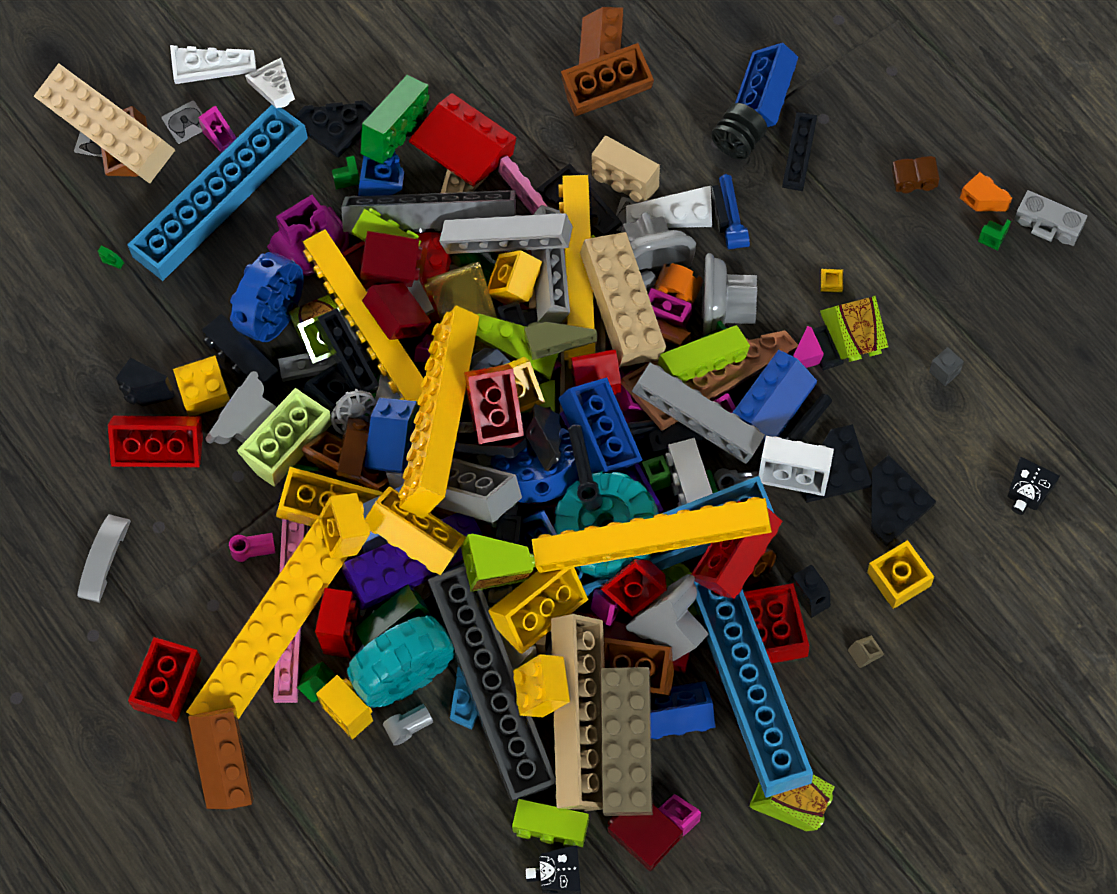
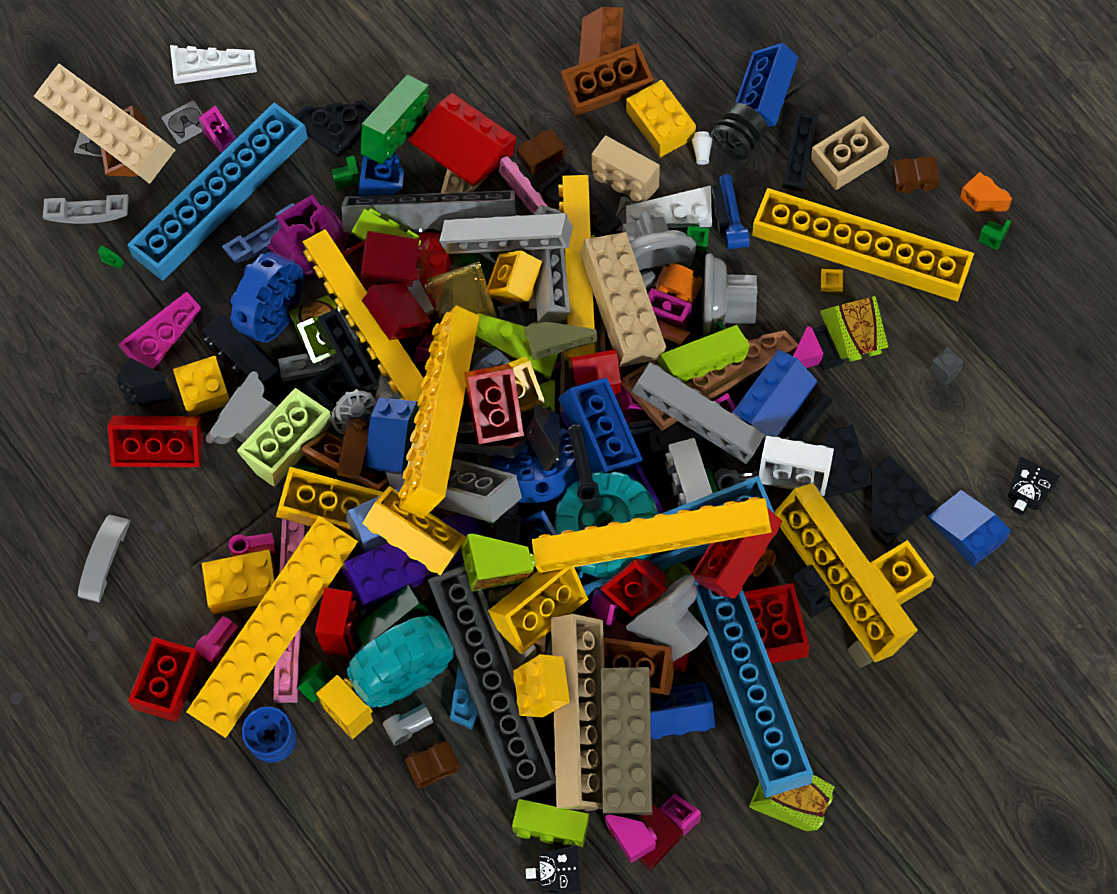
(85, 211): none -> light grey slope
(161, 332): none -> dark pink wing
(213, 645): none -> dark pink piece
(221, 759): dark orange slope -> none
(238, 581): none -> yellow brick
(255, 243): none -> medium blue slope
(267, 721): none -> blue wheel
(272, 83): white wing -> none
(344, 525): yellow brick -> none
(432, 764): none -> reddish brown brick
(541, 151): none -> reddish brown brick
(631, 836): none -> dark pink slope
(657, 473): bright green brick -> none
(660, 118): none -> yellow brick
(700, 236): none -> green panel
(702, 146): none -> white cone
(849, 152): none -> tan brick
(852, 580): none -> yellow brick
(862, 244): none -> yellow brick
(969, 527): none -> blue slope
(1050, 219): light grey piece -> none

